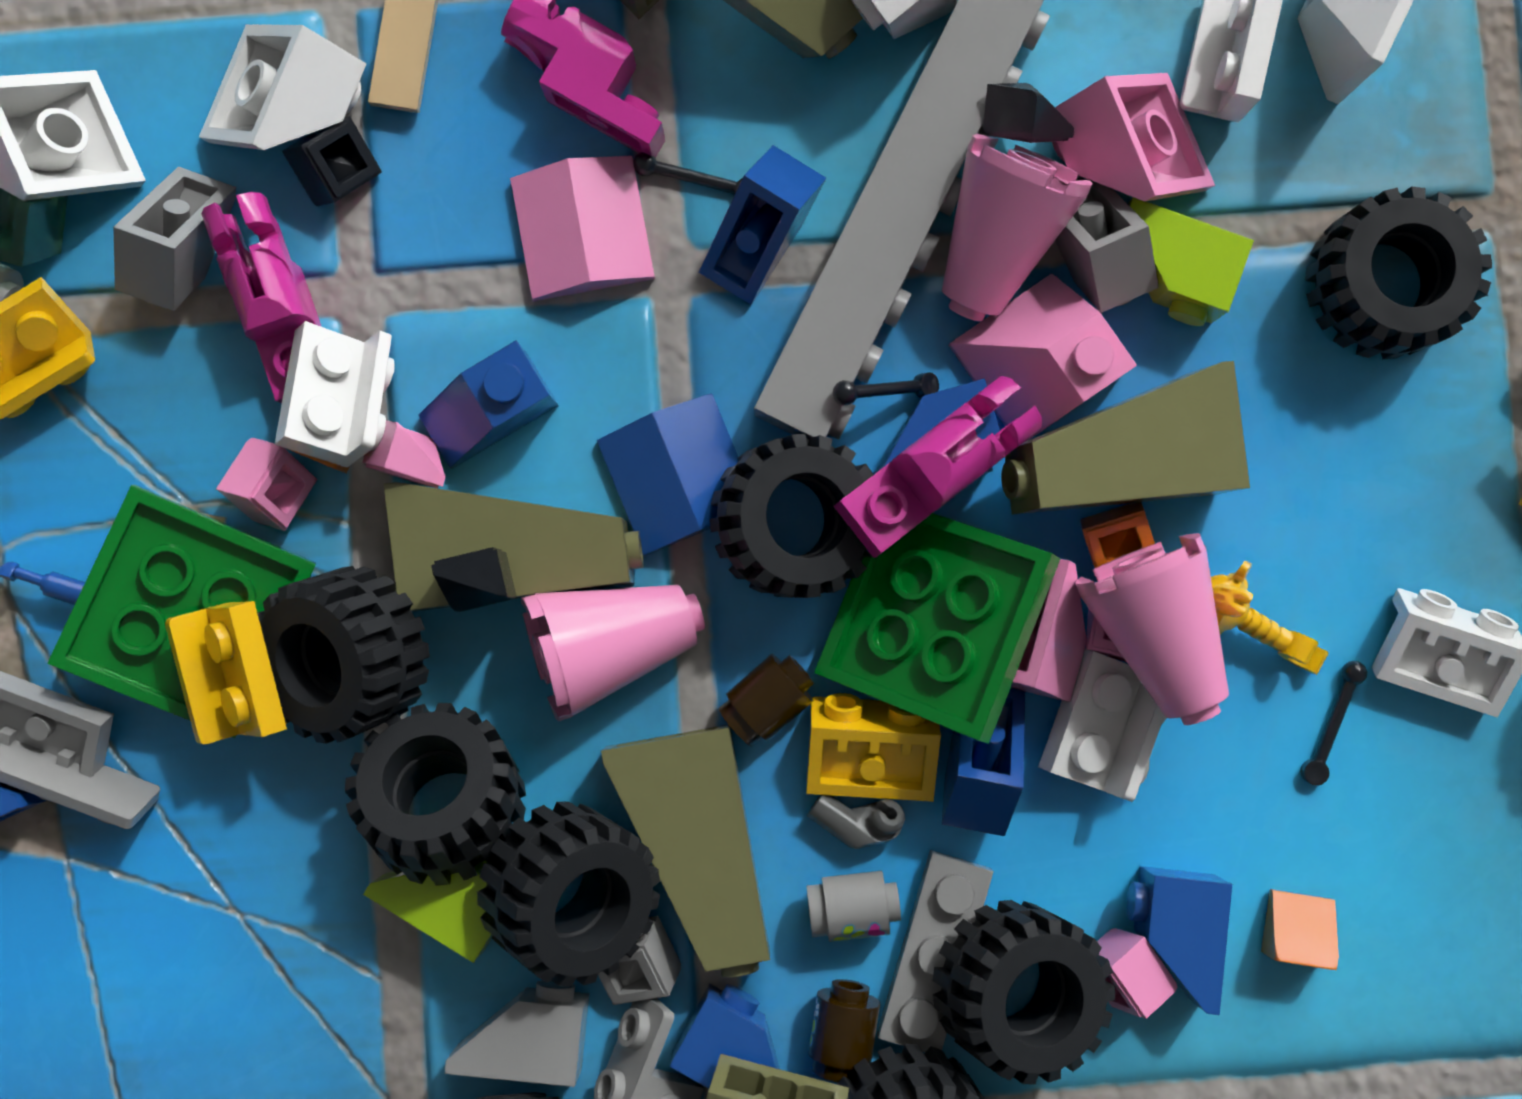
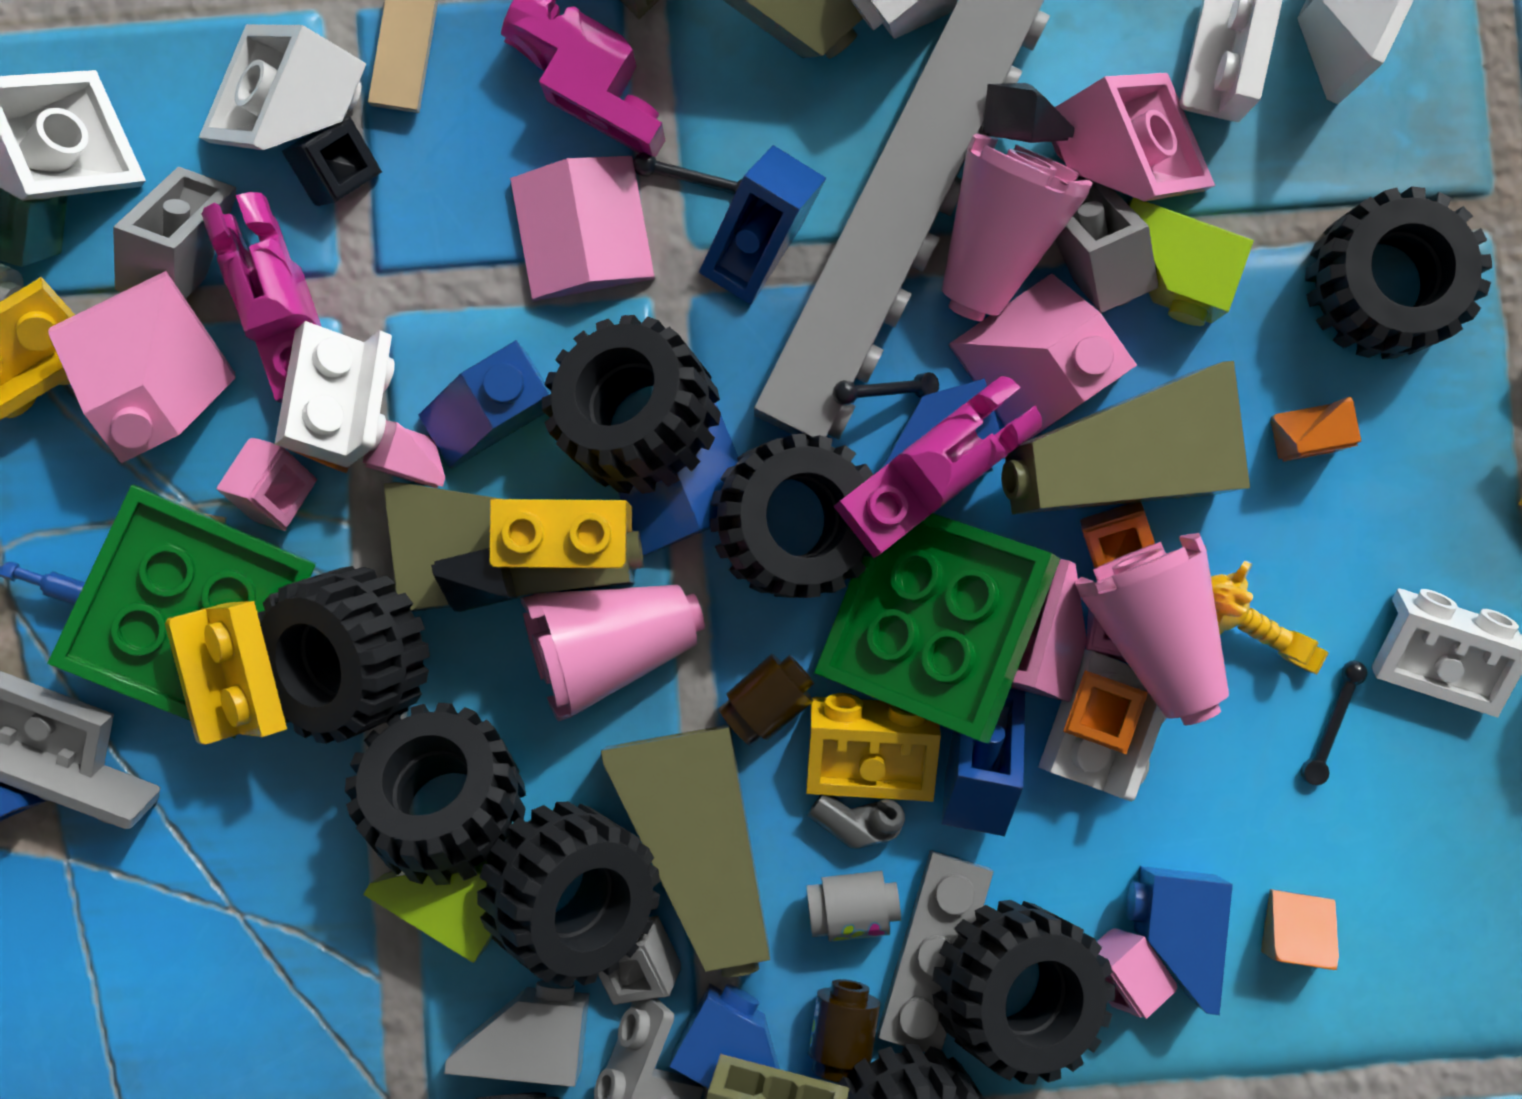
(141, 365): none -> bright pink slope
(559, 533): none -> yellow bracket
(601, 375): none -> black tyre
(1105, 712): none -> orange slope
(1316, 430): none -> orange slope

